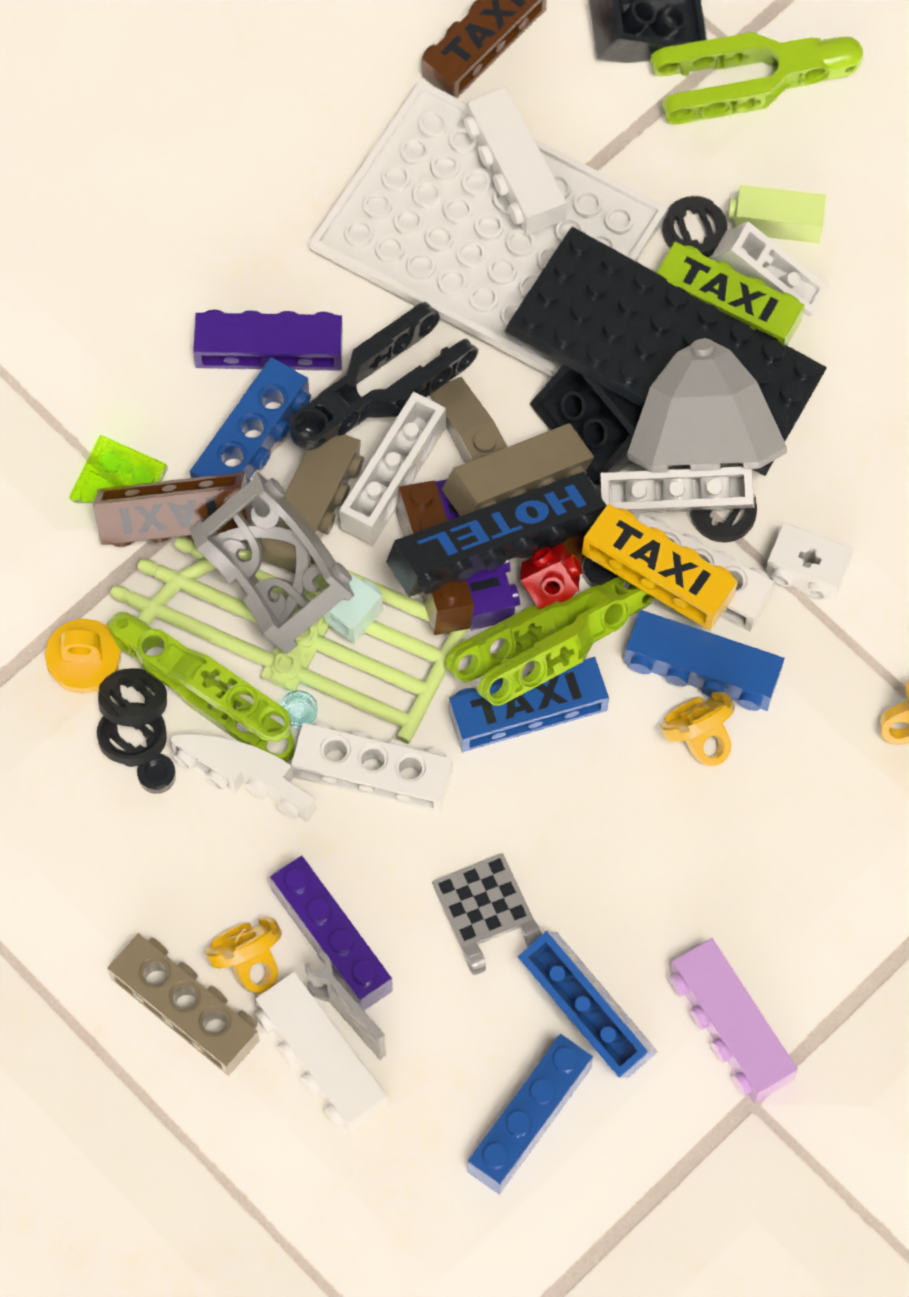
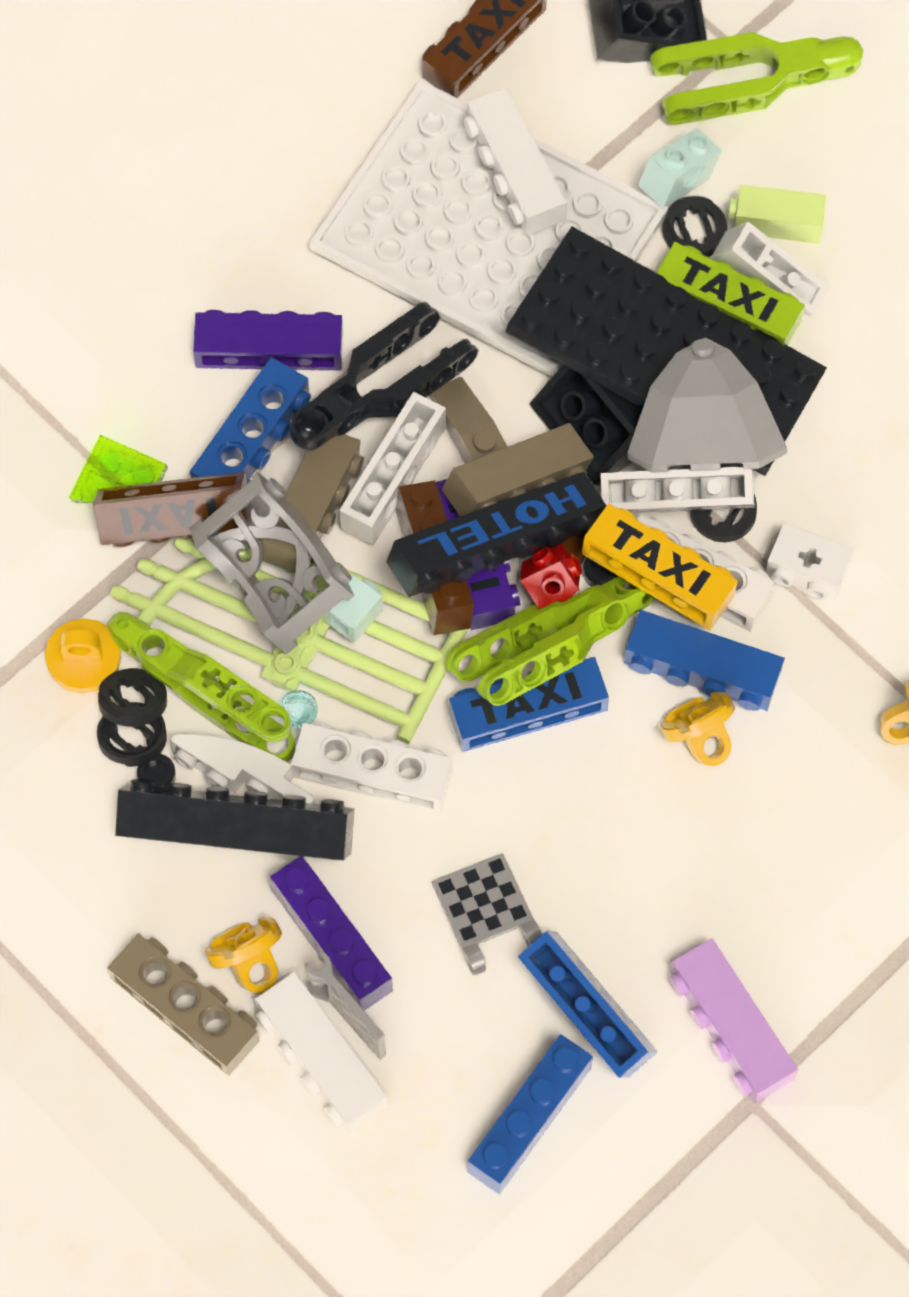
(235, 821): none -> black brick
(679, 168): none -> light aqua brick

